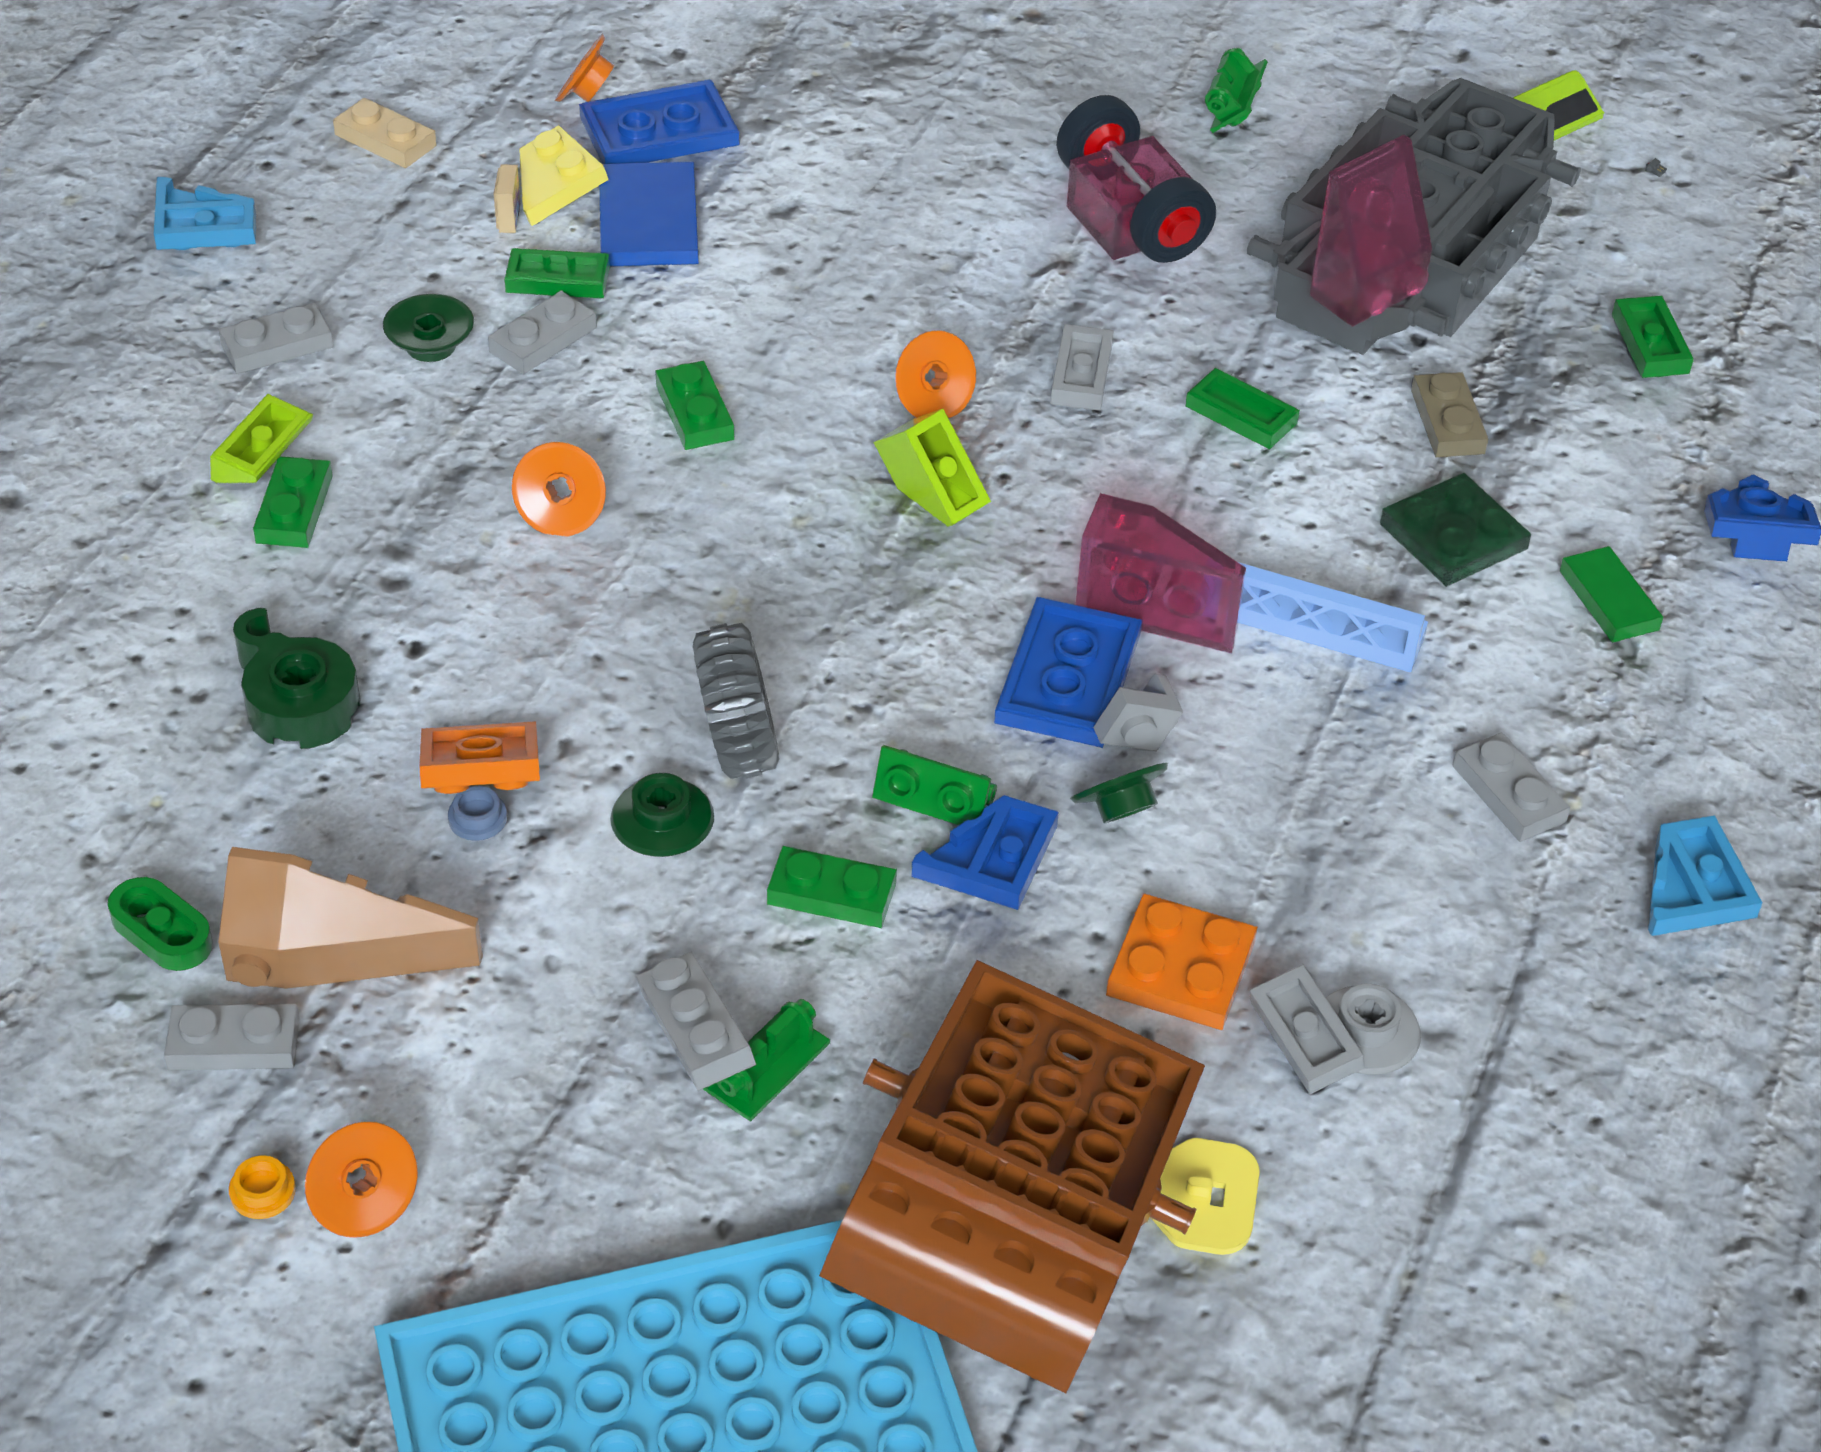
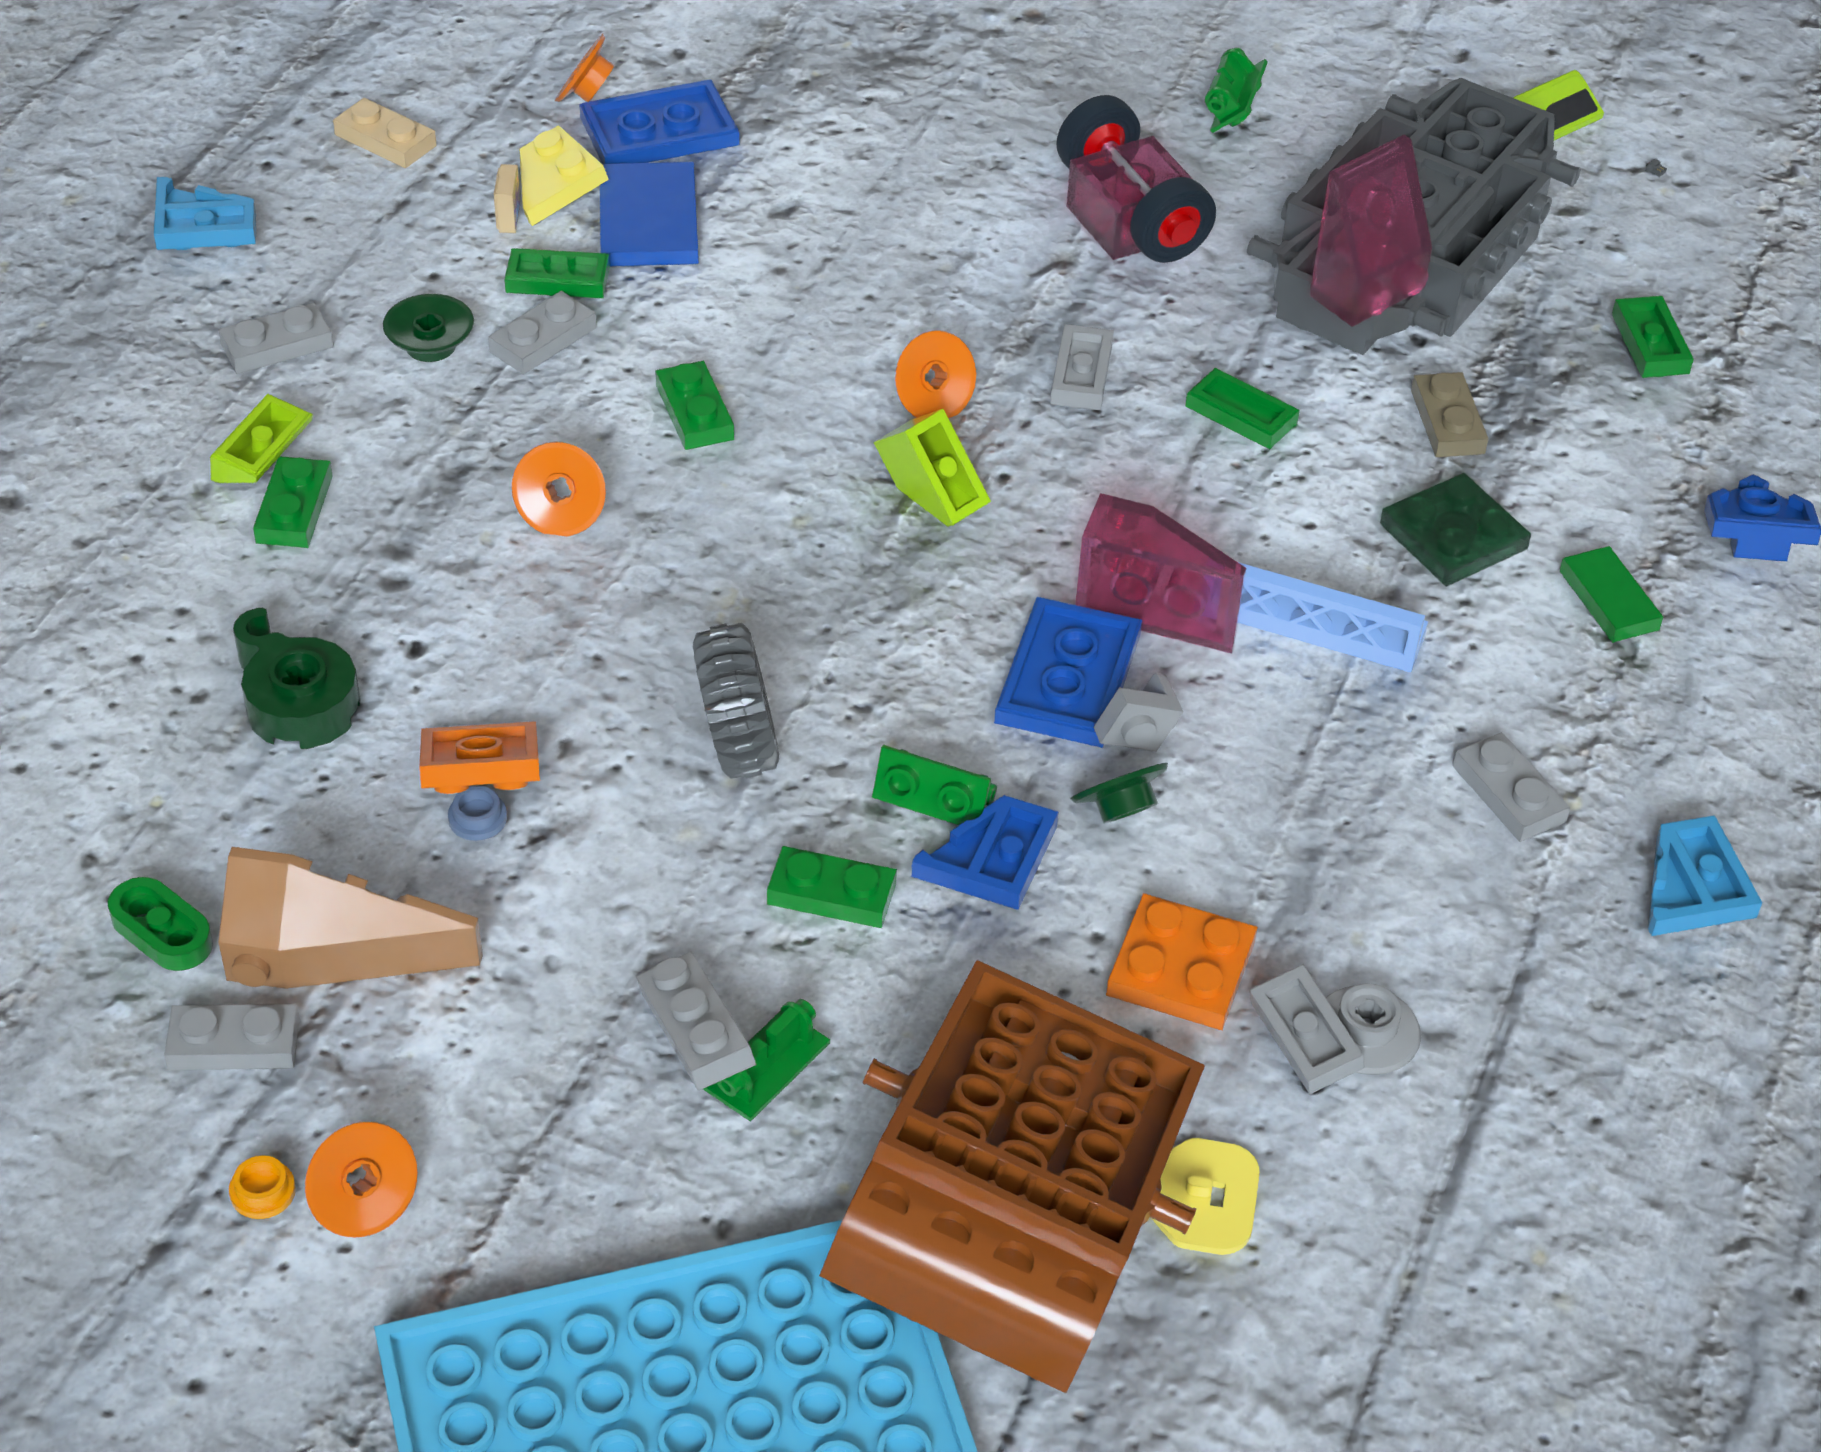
(665, 831): dark green piece -> none

